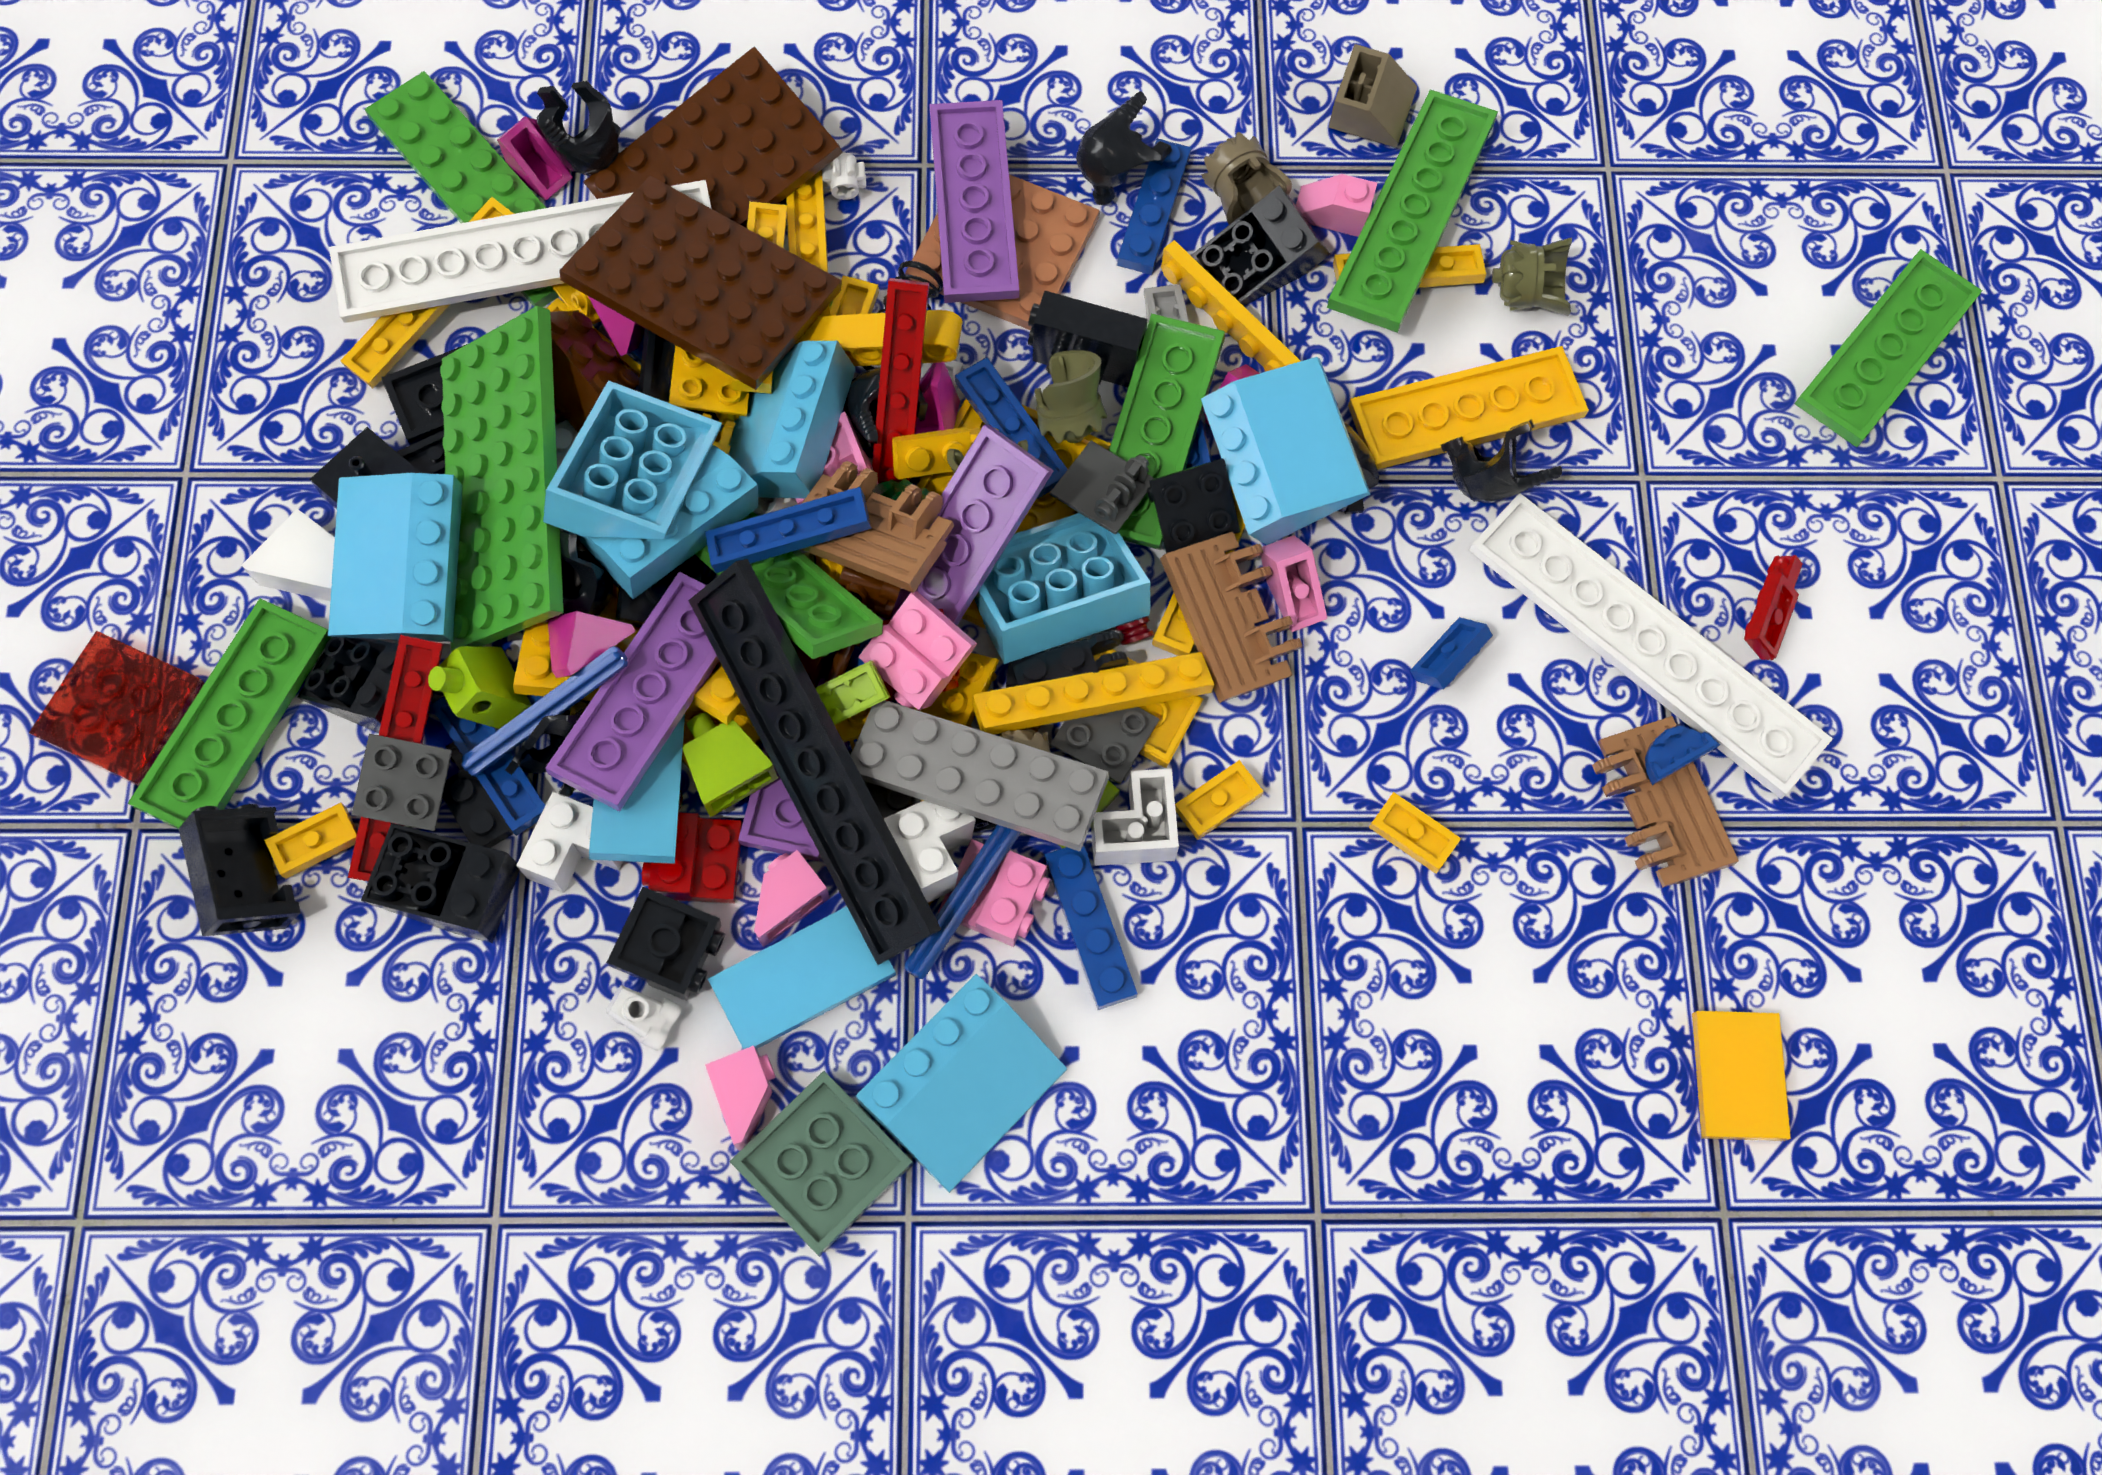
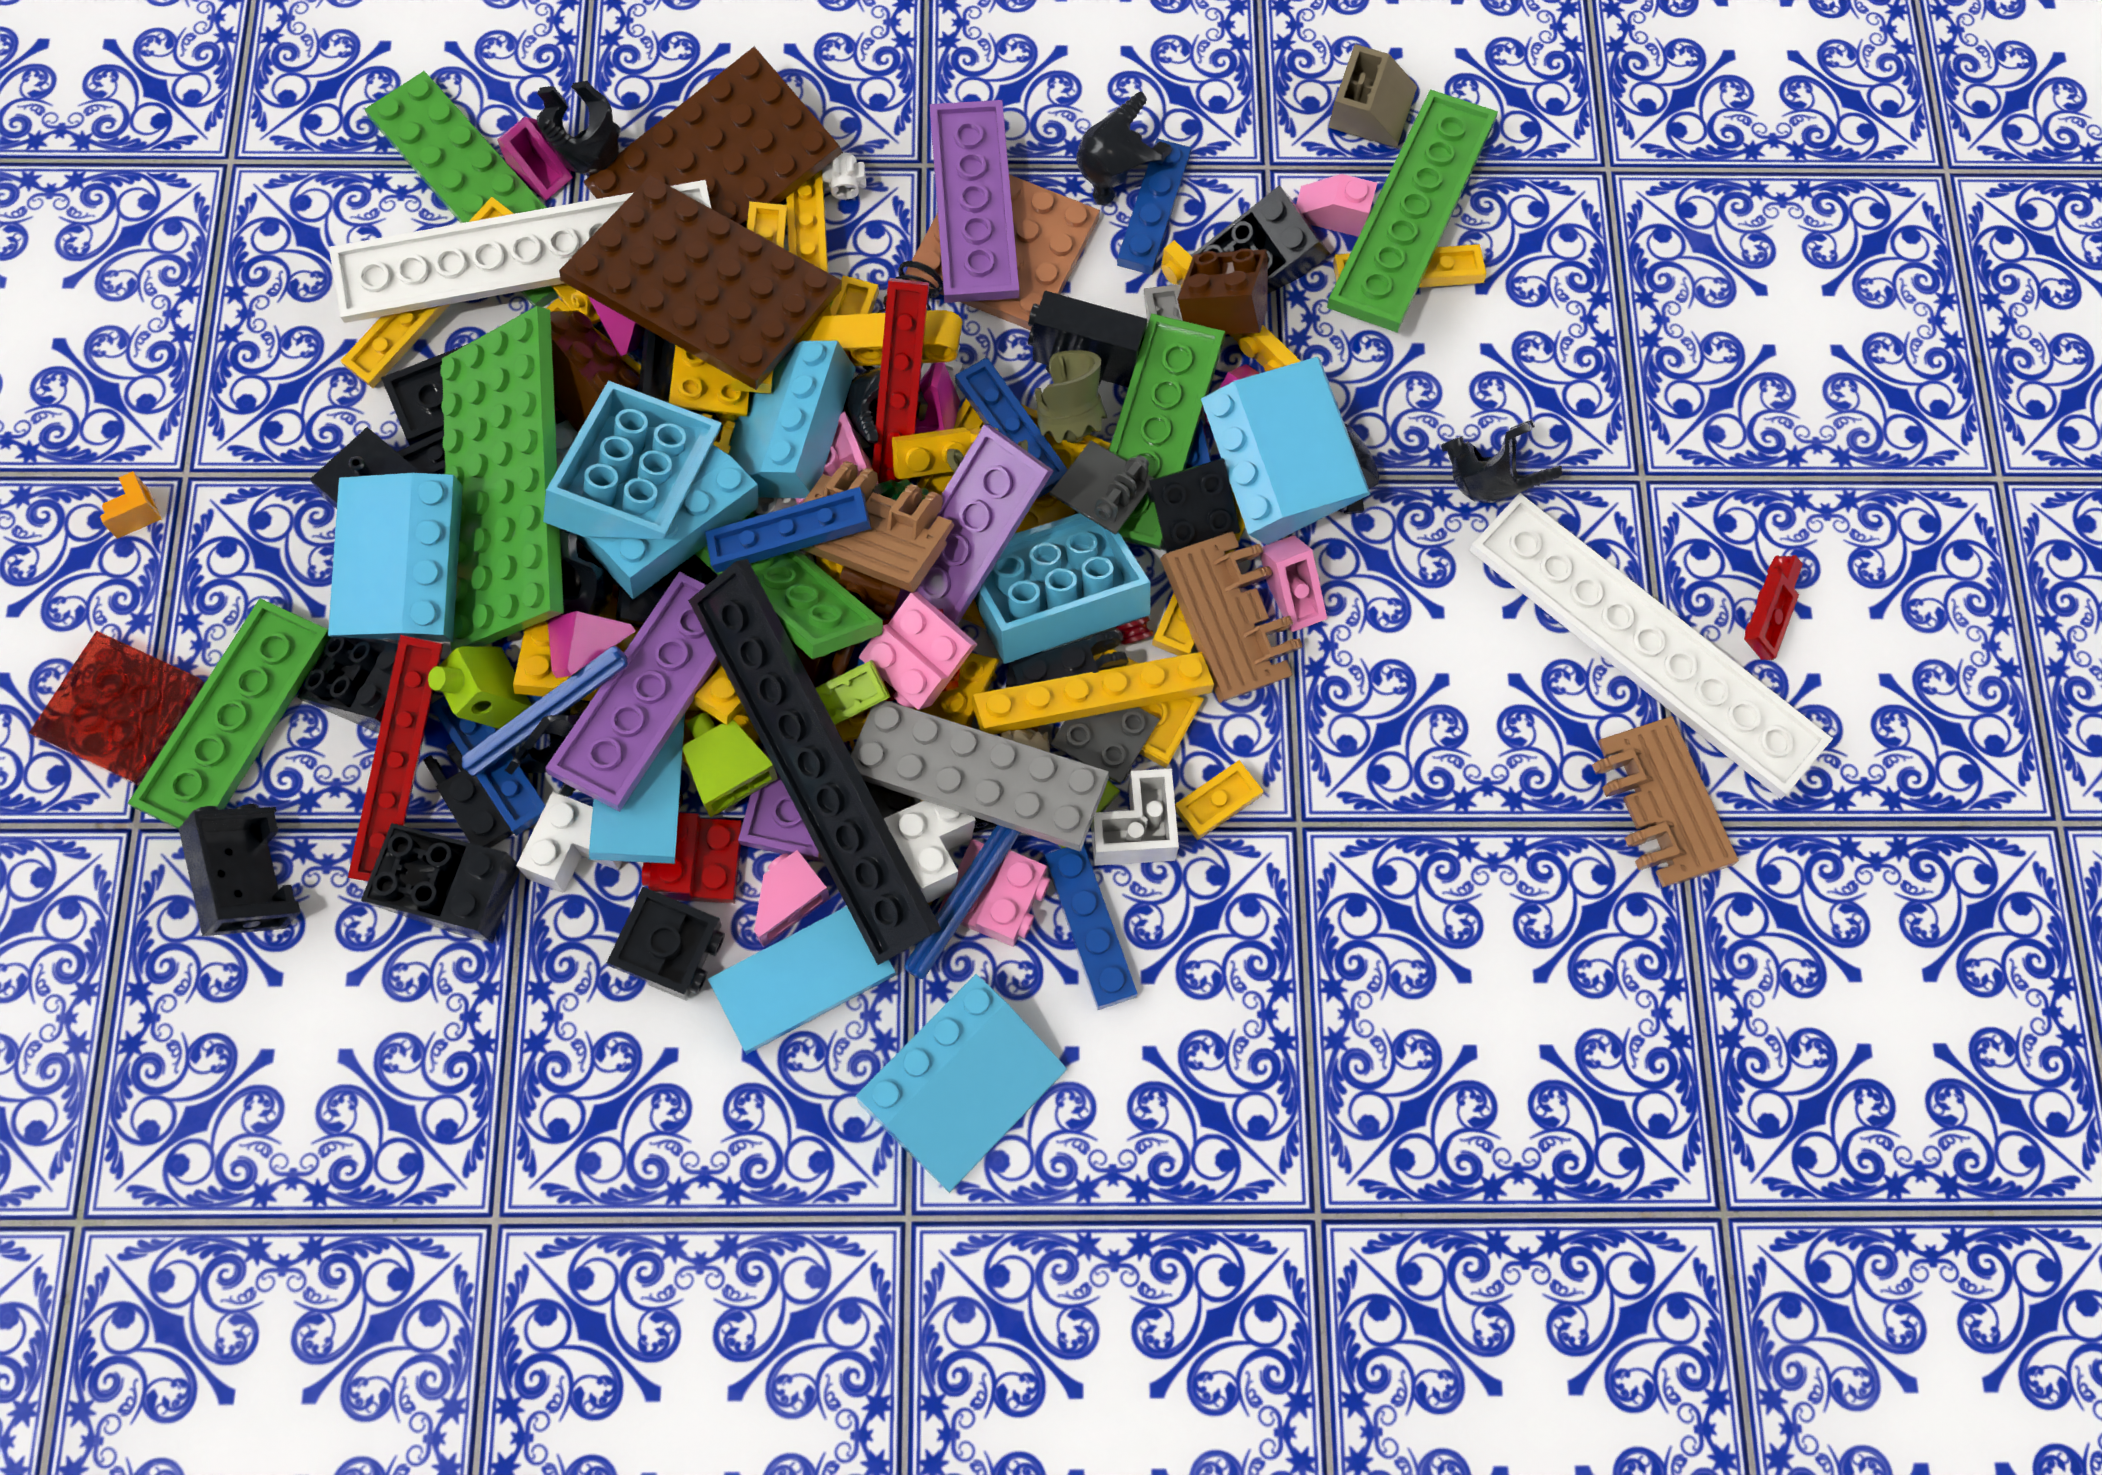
(130, 510): none -> light orange panel
(295, 558): white slope -> none
(312, 840): yellow plate -> none
(401, 782): dark grey hinge -> none
(652, 1019): white plate -> none
(742, 1091): bright pink slope -> none
(821, 1163): sand green plate -> none
(1226, 291): none -> reddish brown slope
(1242, 175): dark tan hat -> none
(1414, 832): yellow plate -> none
(1451, 653): blue plate -> none
(1470, 403): yellow plate -> none
(1534, 276): olive hat -> none
(1676, 750): blue plate -> none
(1740, 1076): yellow tile -> none
(1888, 348): bright green plate -> none

